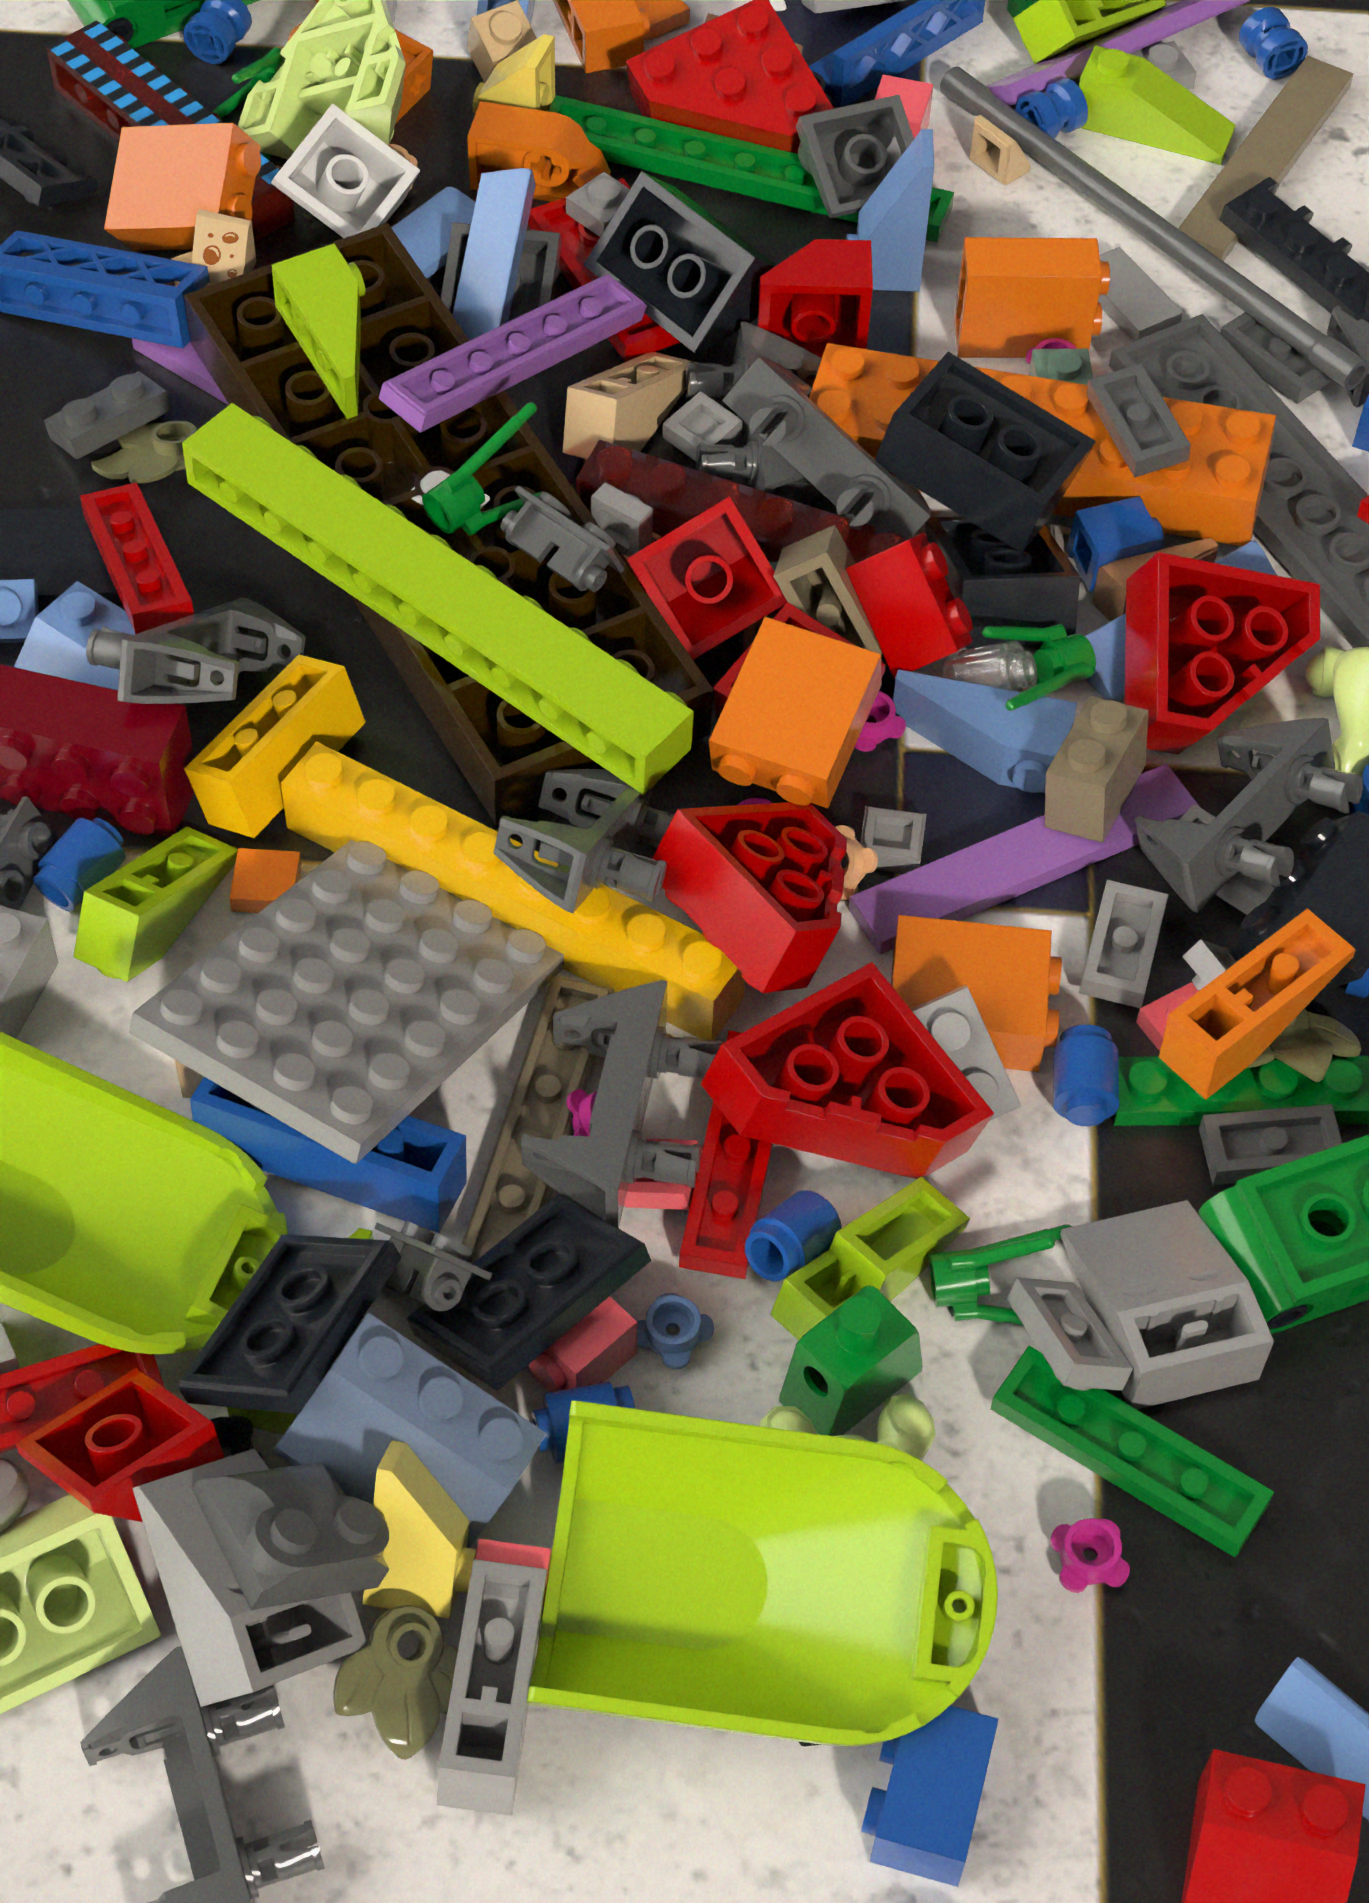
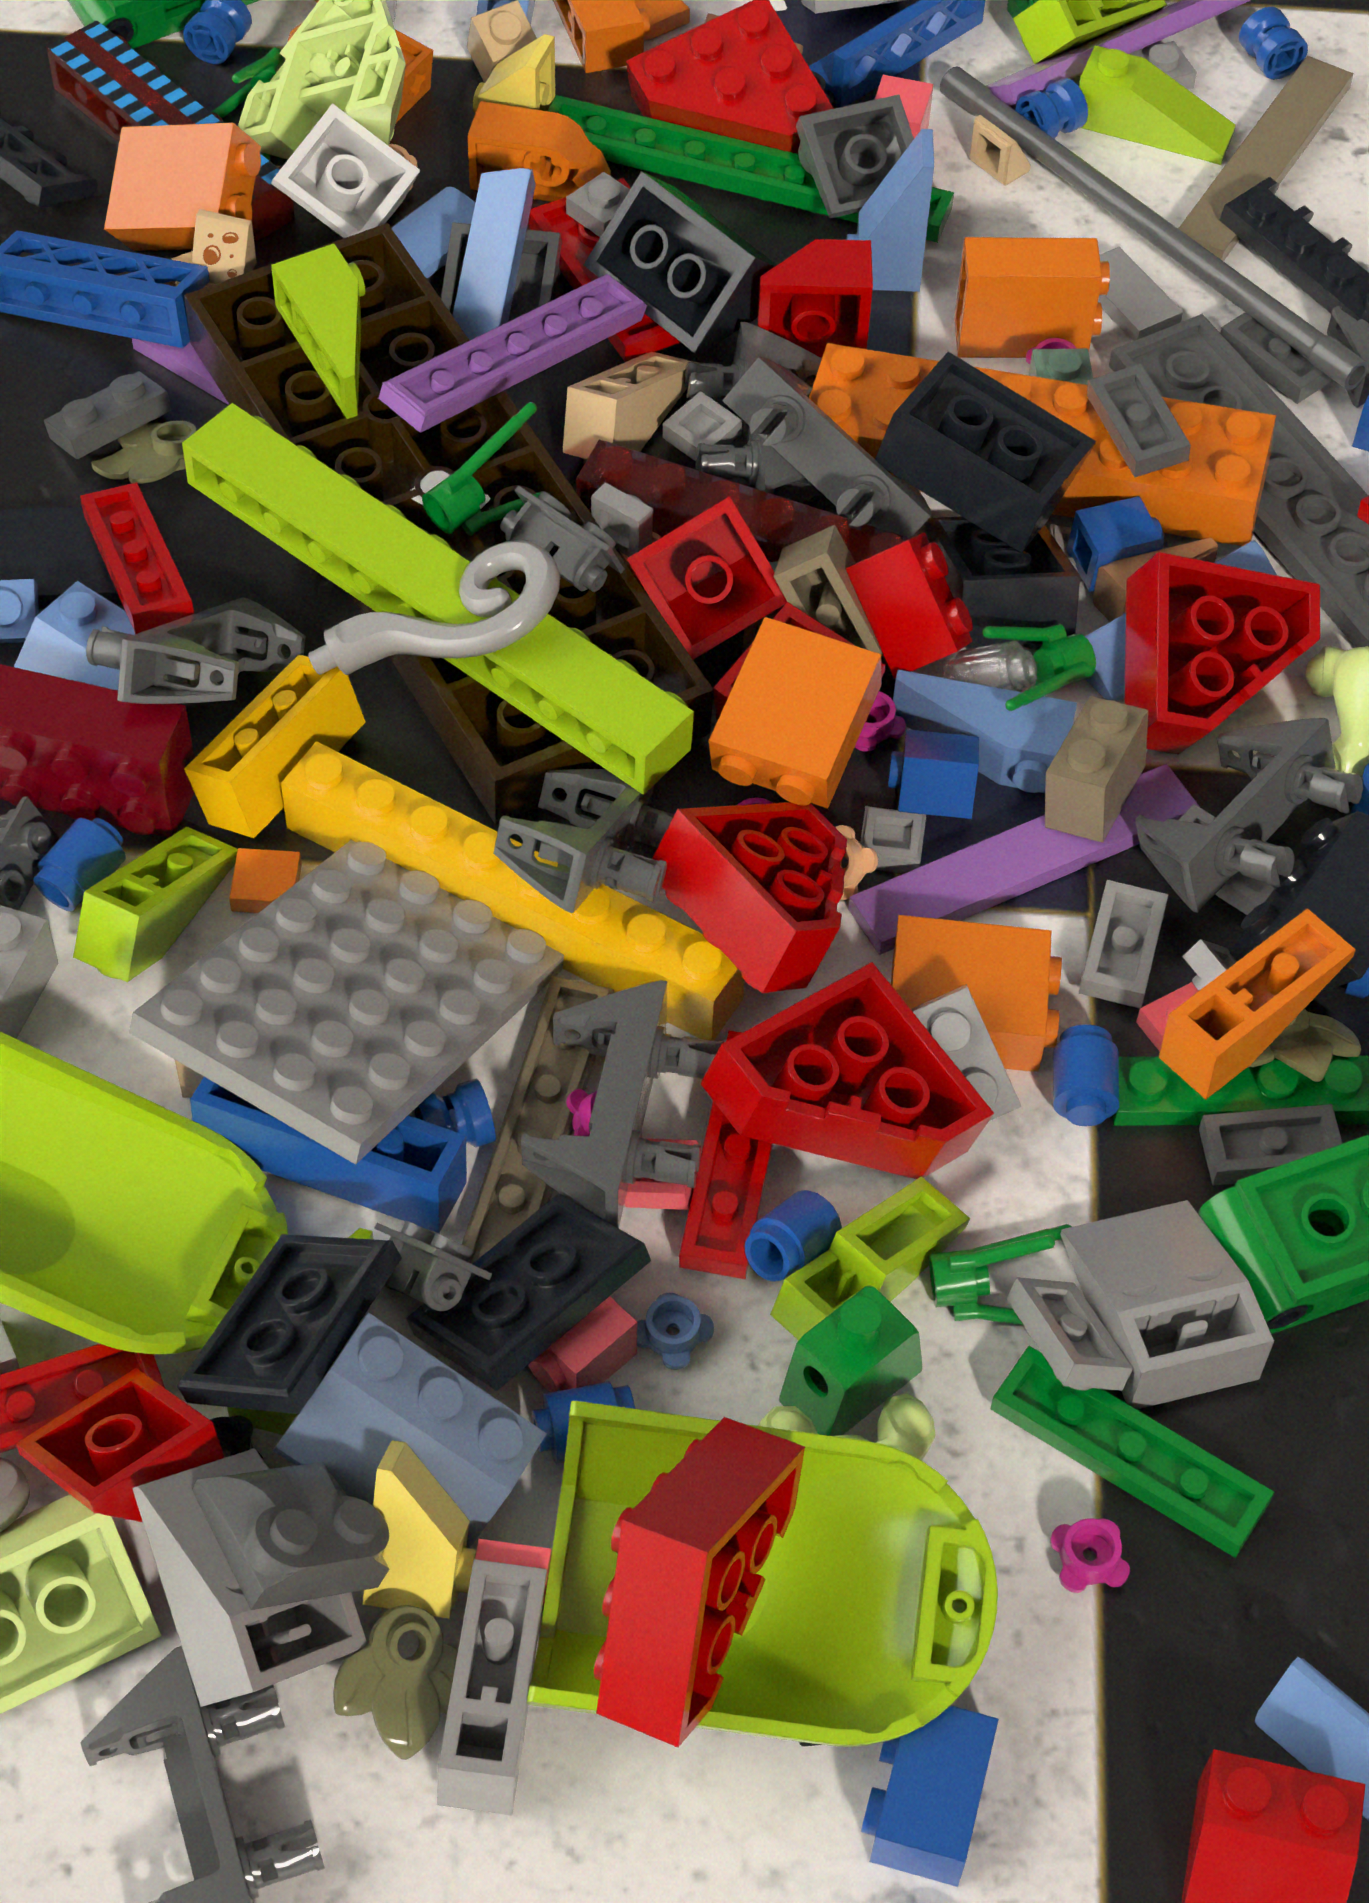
(384, 634): none -> light grey plant
(461, 1111): none -> blue wheel
(691, 1576): none -> red brick
(936, 773): none -> blue brick

